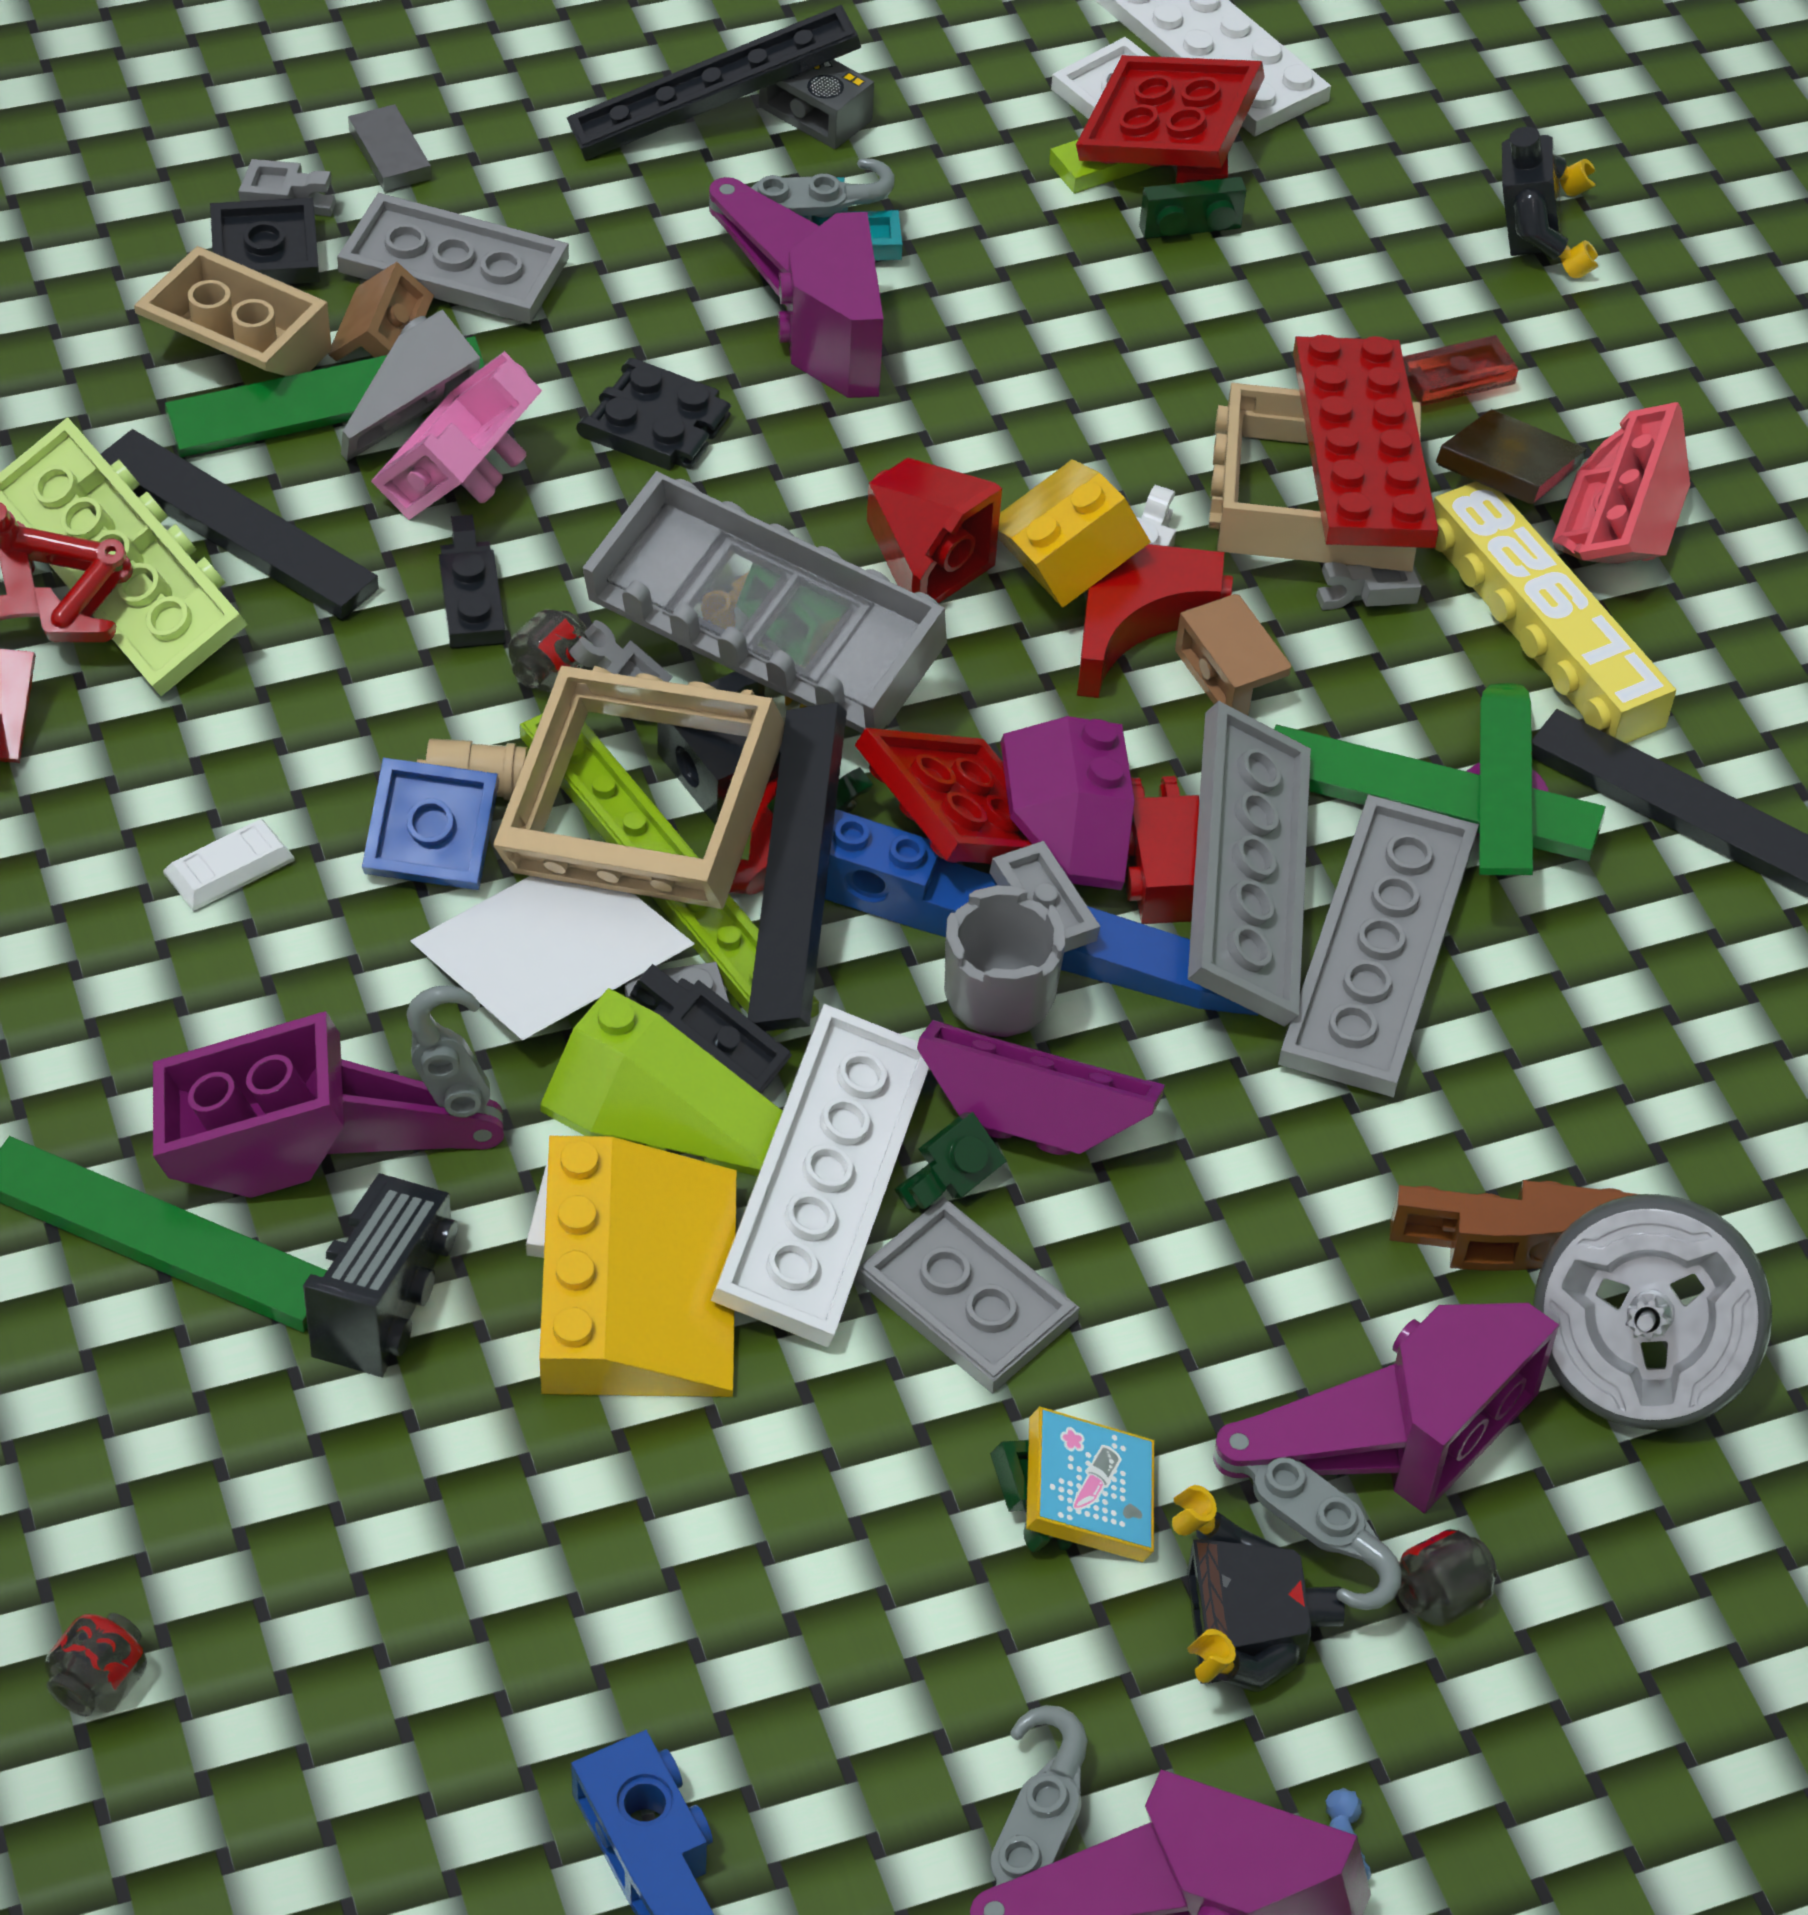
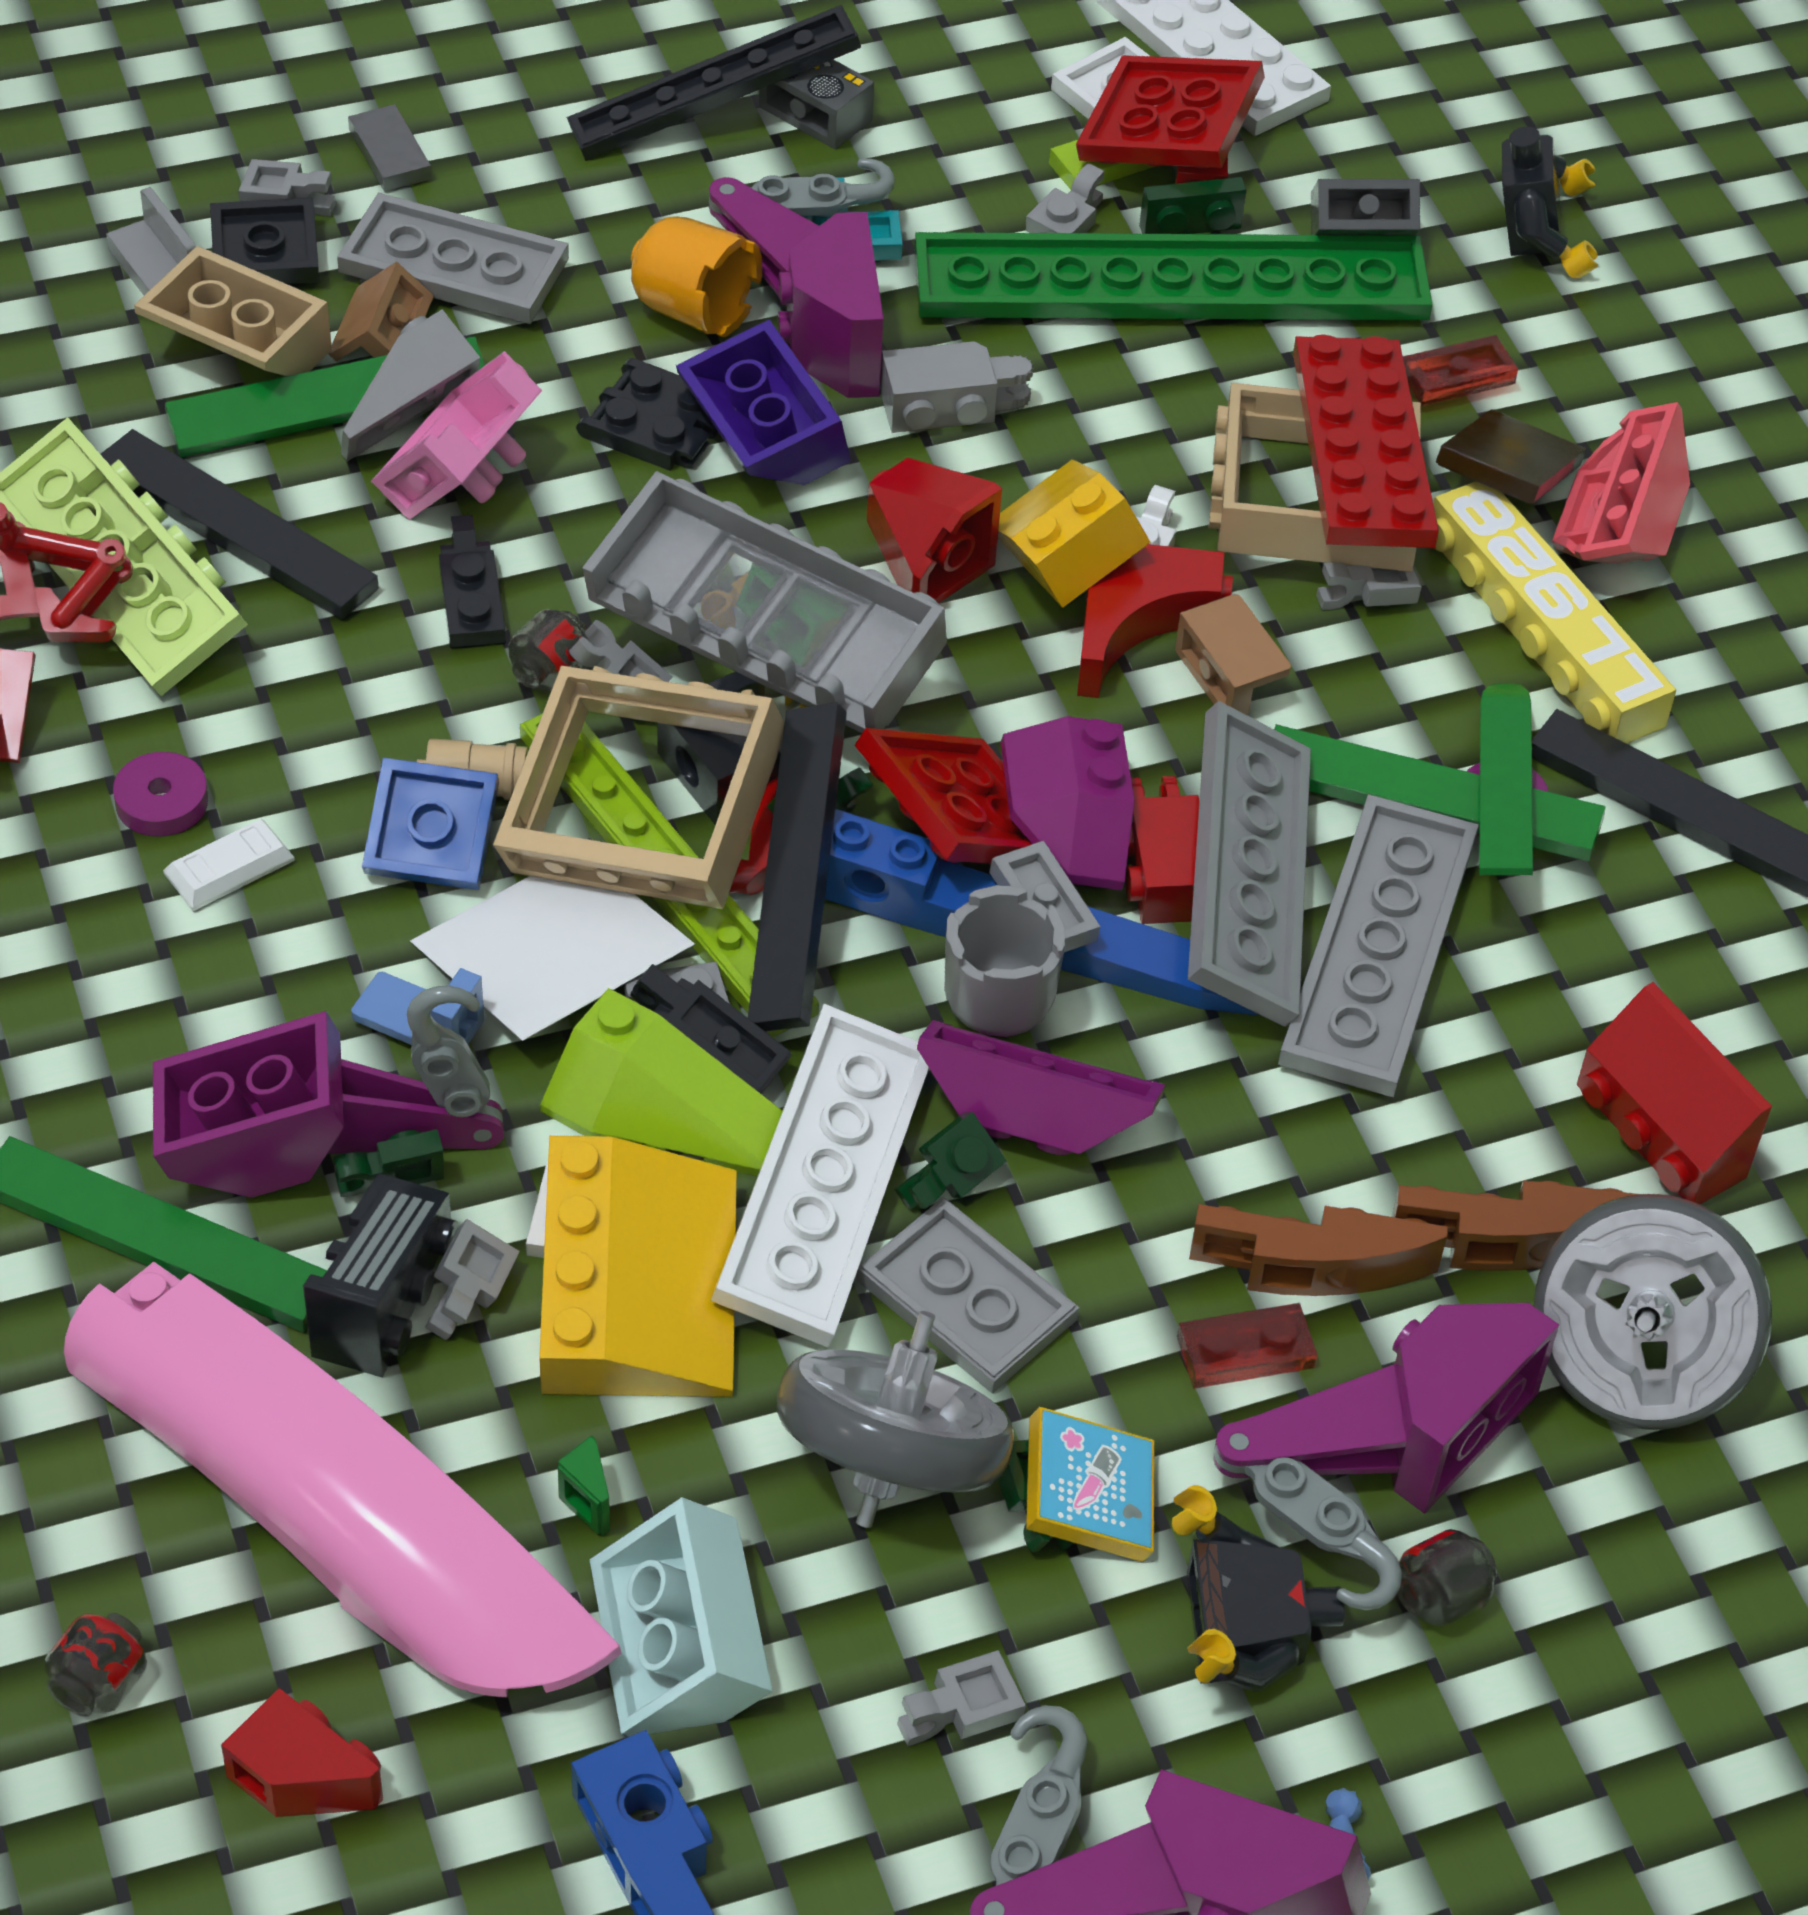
(152, 245): none -> light grey panel
(160, 814): none -> magenta piece
(298, 1764): none -> red slope
(334, 1486): none -> bright pink slope
(387, 999): none -> medium blue bracket
(405, 1156): none -> dark green plate
(474, 1271): none -> light grey plate
(584, 1486): none -> green slope
(683, 1621): none -> light aqua slope
(696, 273): none -> light orange cylinder
(767, 407): none -> dark purple slope
(895, 1420): none -> wheel
(950, 385): none -> light grey hinge
(970, 1694): none -> light grey plate
(1070, 211): none -> light grey plate
(1171, 276): none -> green plate
(1246, 1345): none -> clear red plate
(1339, 1257): none -> dark orange slope
(1365, 207): none -> dark grey brick
(1674, 1097): none -> red slope

